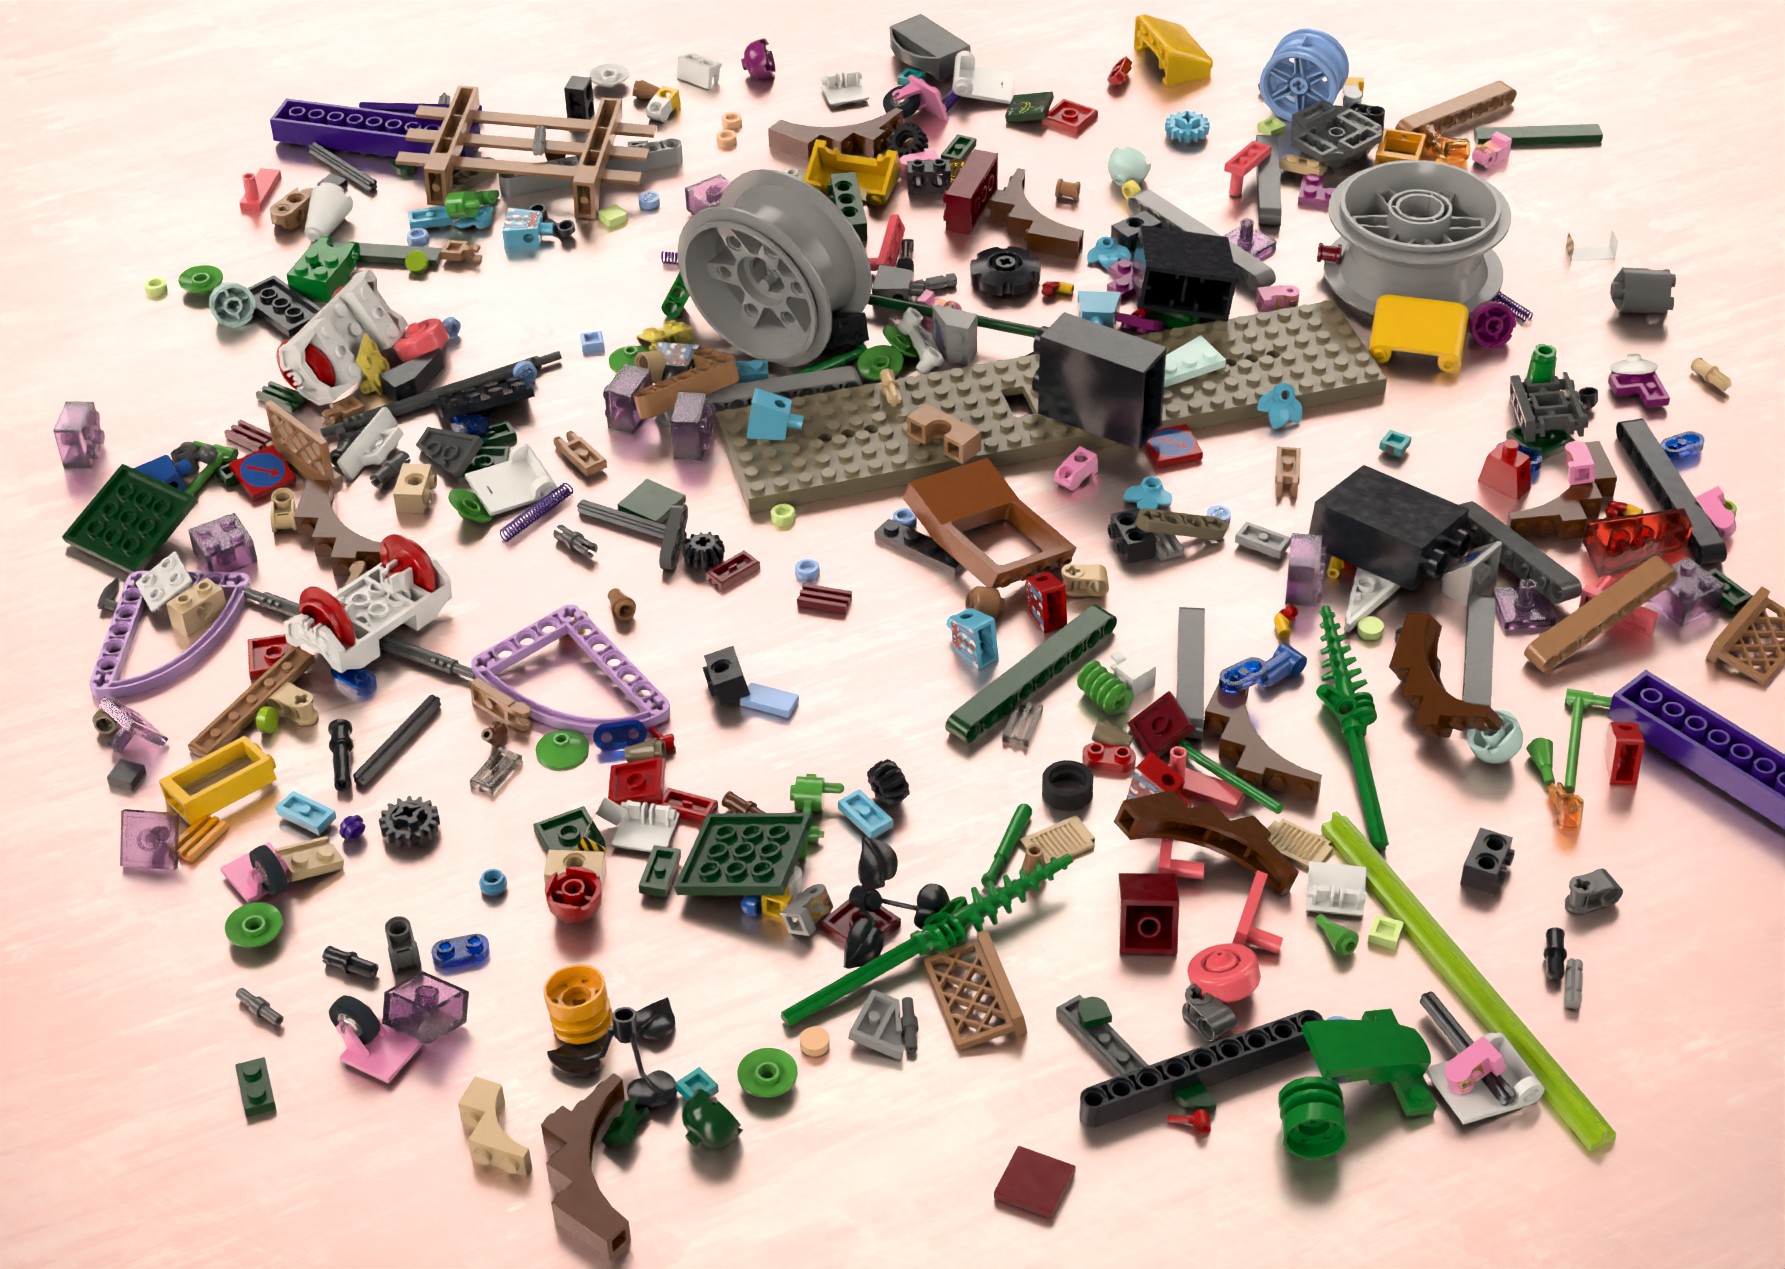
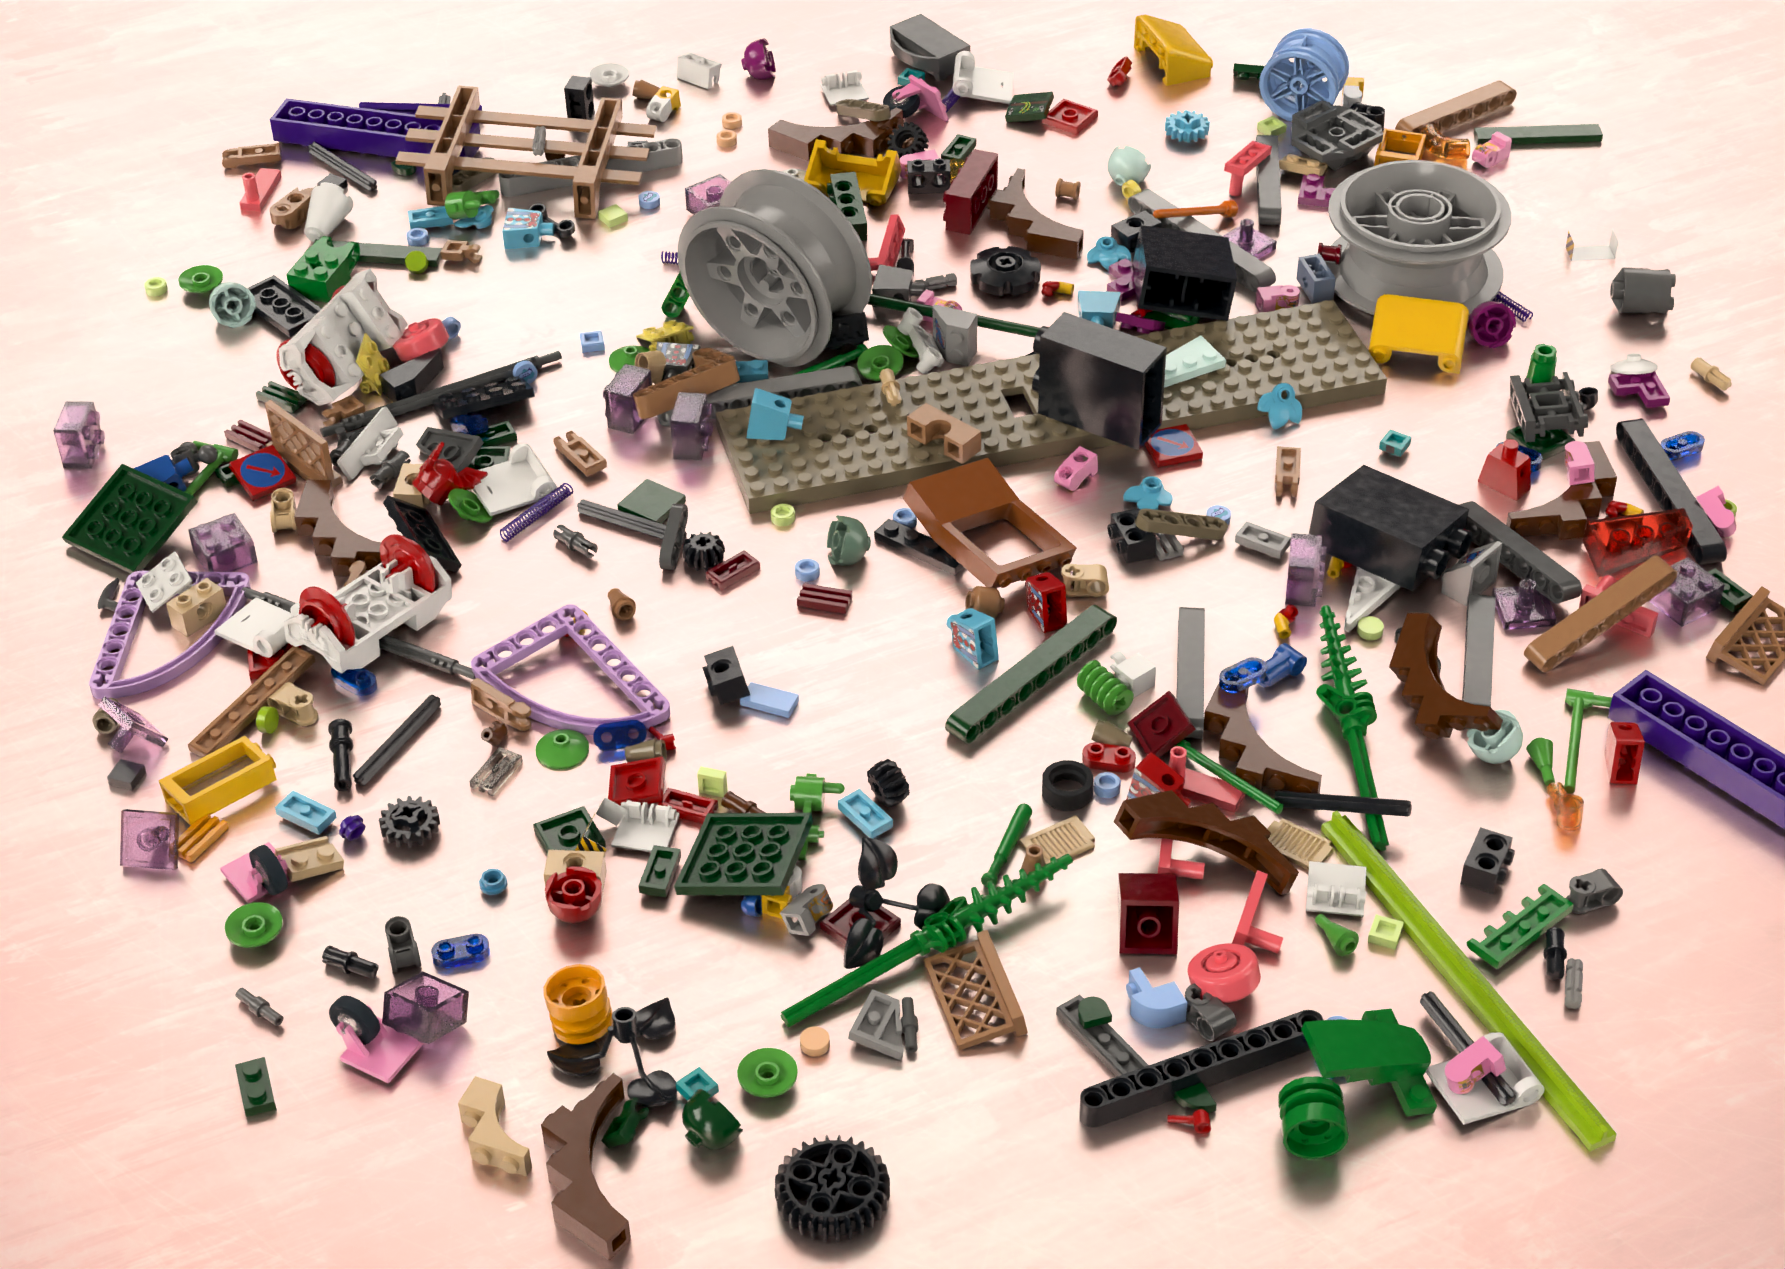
(251, 155): none -> medium nougat hinge
(258, 627): none -> white door
(420, 527): none -> black plate
(439, 477): none -> red helmet
(712, 781): none -> yellowish green tile
(822, 1214): none -> black gear
(847, 541): none -> sand green cylinder
(863, 110): none -> dark tan beam
(1027, 710): clear smoke tile -> none
(1034, 1182): dark red tile -> none
(1107, 785): none -> light blue tile
(1155, 1006): none -> light blue brick
(1227, 209): none -> orange piece
(1244, 71): none -> dark green plate
(1315, 278): none -> sand blue brick
(1344, 803): none -> black axle
(1522, 928): none -> green hinge

